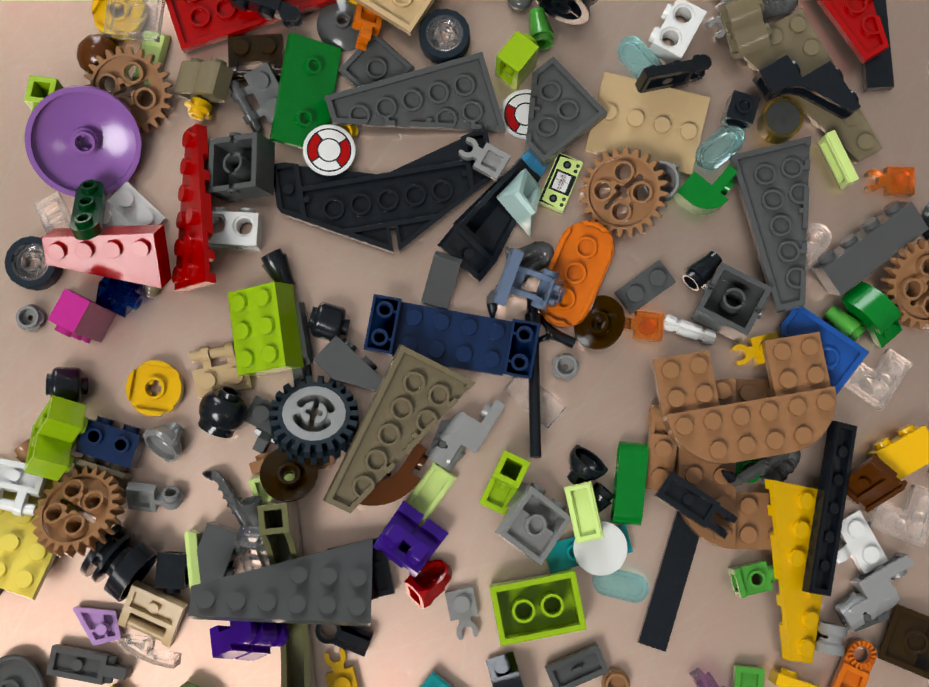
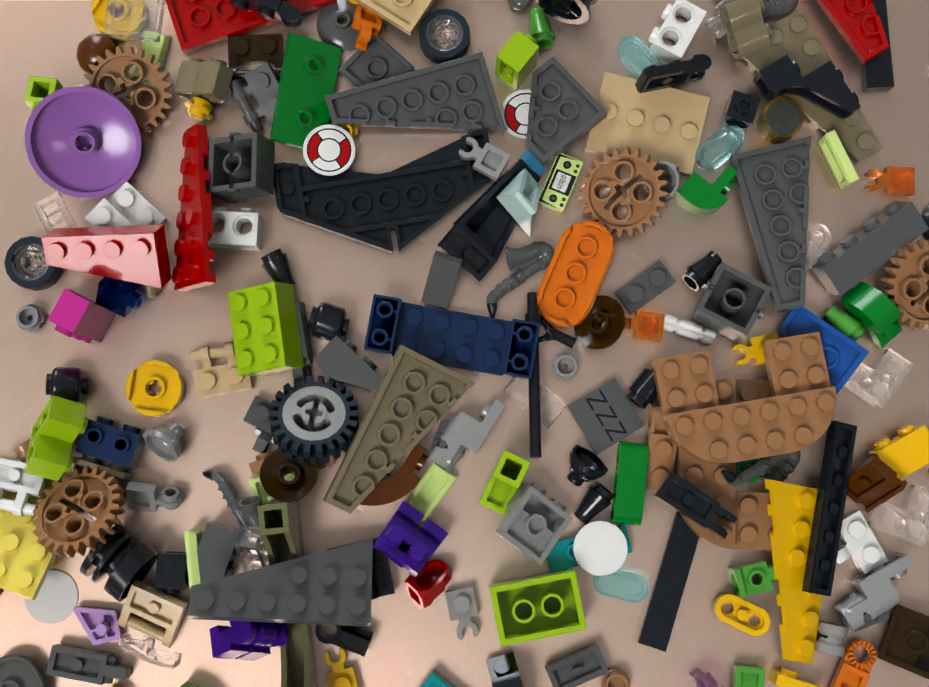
(54, 599): none -> white sticker
(88, 210): dark green plate -> none
(222, 412): black piece -> none
(549, 290): sand blue tile -> none
(584, 512): yellowish green tile -> none
(605, 416): none -> dark grey tile
(643, 389): none -> black brick
(740, 614): none -> yellow plate

